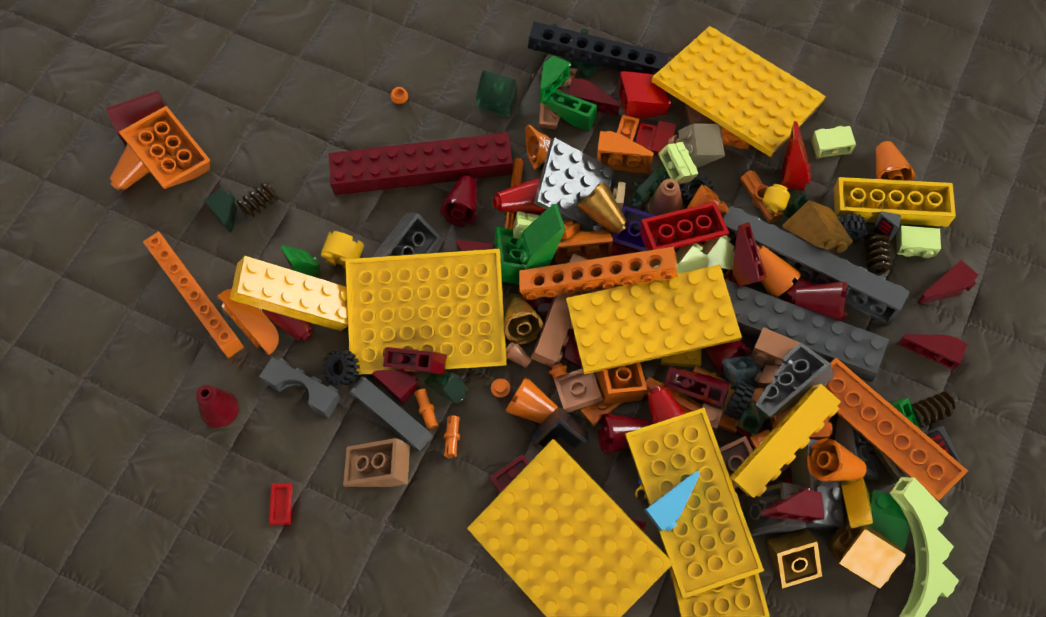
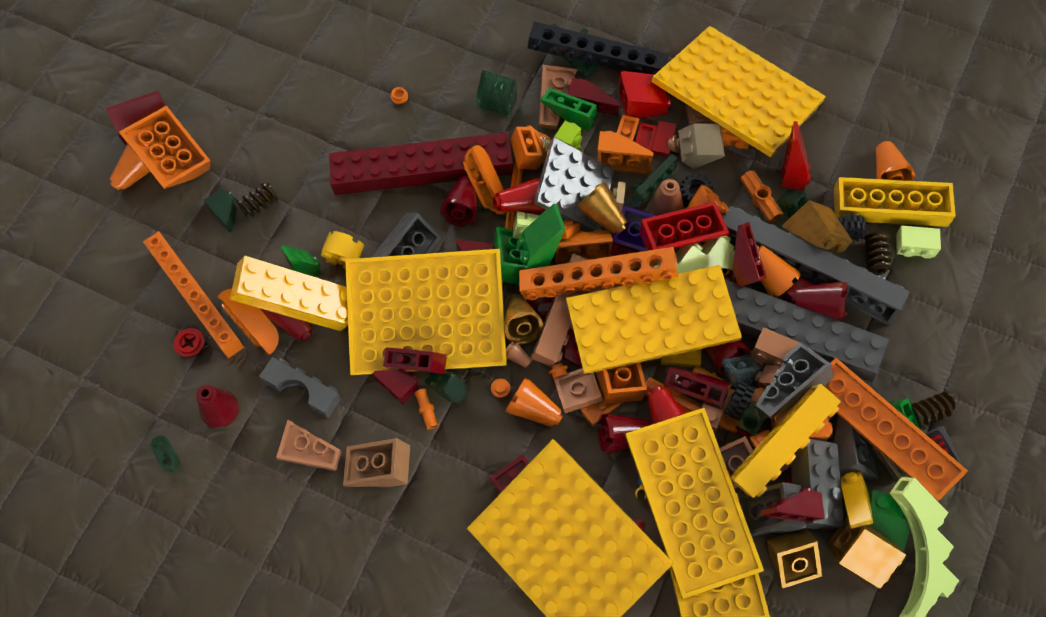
(161, 455): none -> clear green beam
(191, 334): none -> red gear
(280, 504): red tile -> none
(306, 449): none -> nougat wing
(349, 367): black tyre -> none
(390, 414): dark grey beam -> none
(451, 436): orange pin -> none
(482, 176): none -> orange brick
(525, 148): none -> orange brick
(554, 74): green slope -> none
(557, 425): black panel -> none
(570, 134): none -> lime brick
(671, 505): medium azure slope -> none
(678, 163): yellowish green brick -> none
(776, 198): yellow head -> none
(833, 142): yellowish green brick -> none
(834, 462): orange cone -> none
(887, 224): slope -> none
(938, 348): dark red slope -> none
(951, 284): dark red slope -> none

